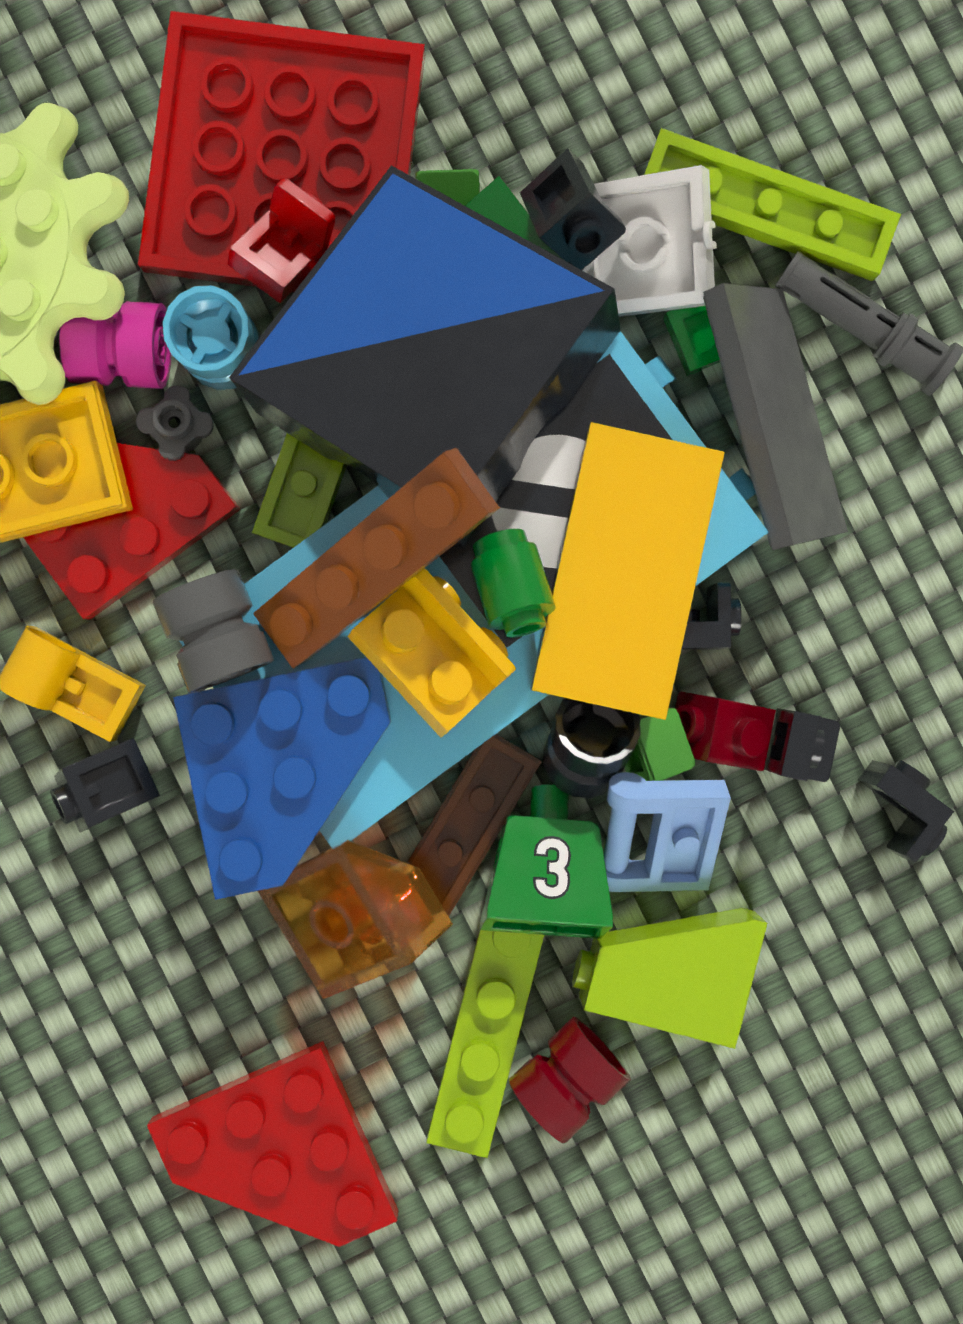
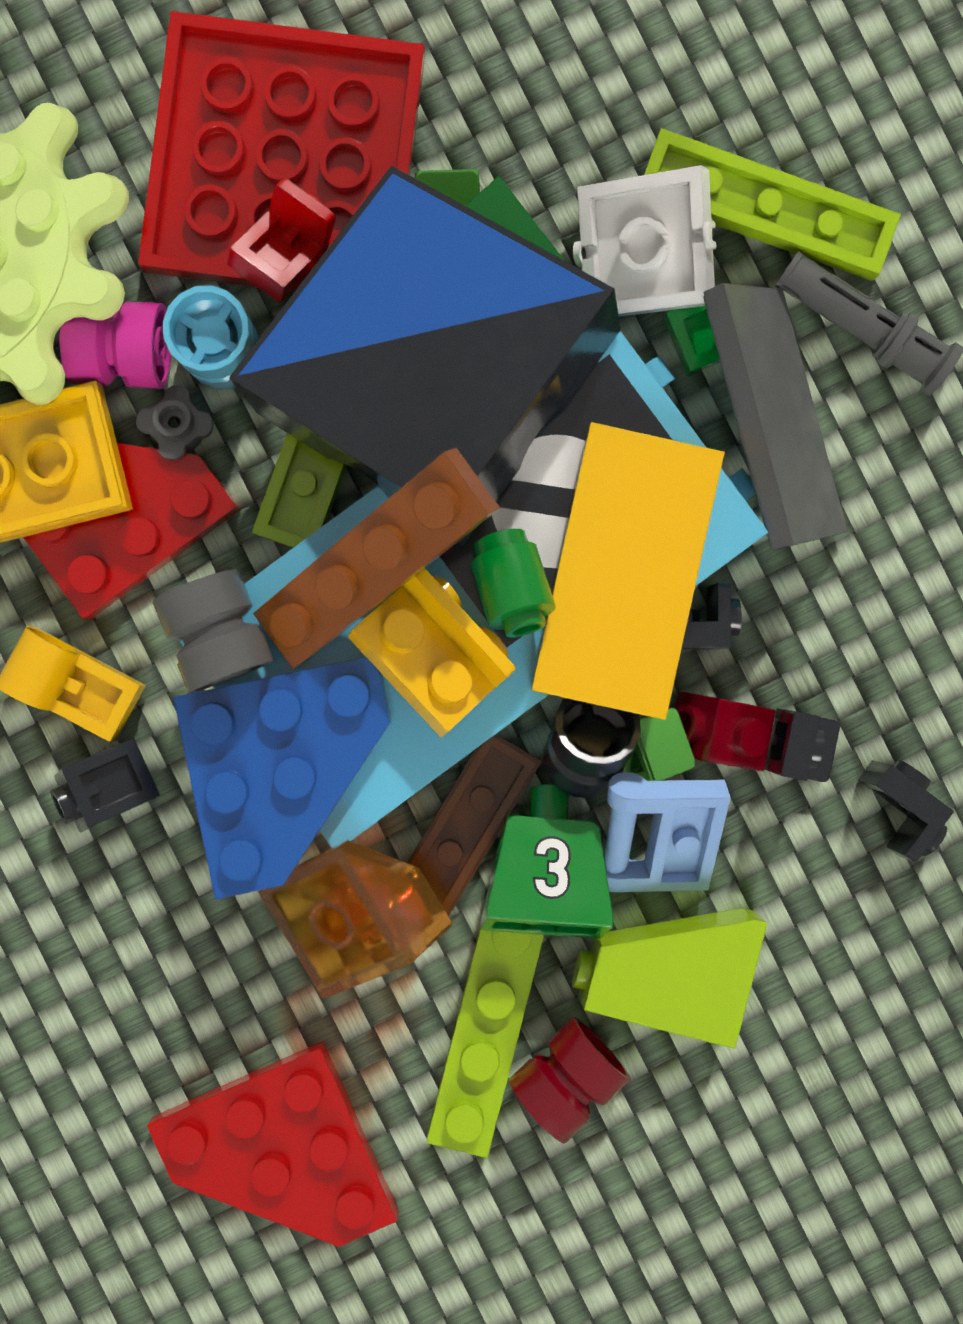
(571, 212): black bracket -> none

